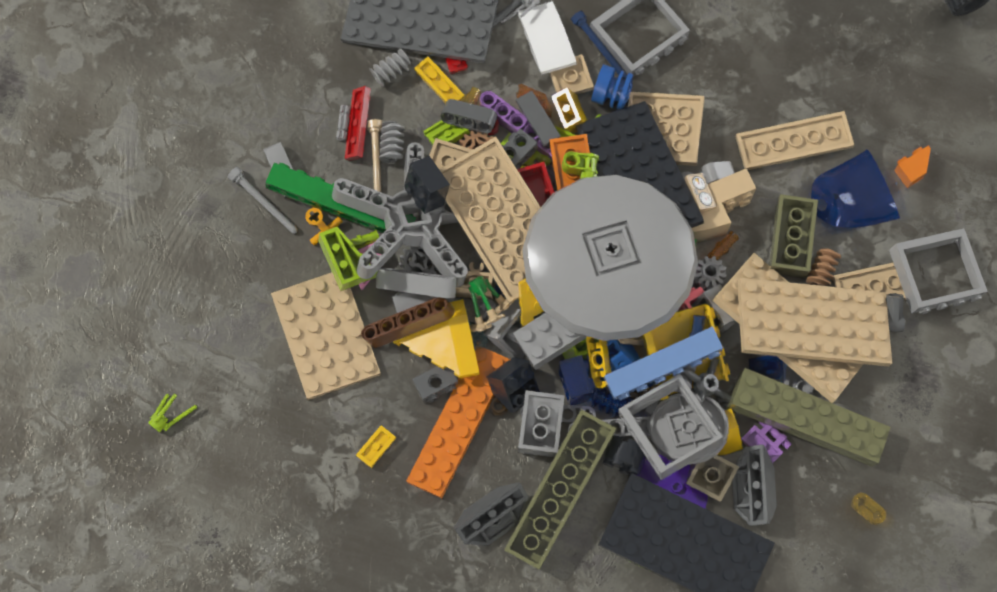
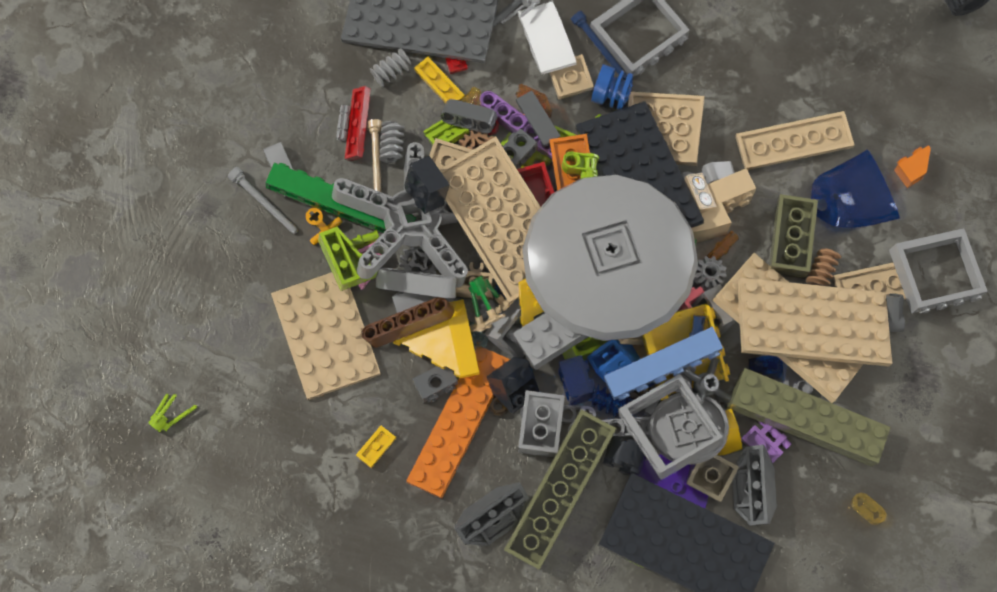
(569, 109): yellow brick -> none
(594, 366): yellow beam -> none

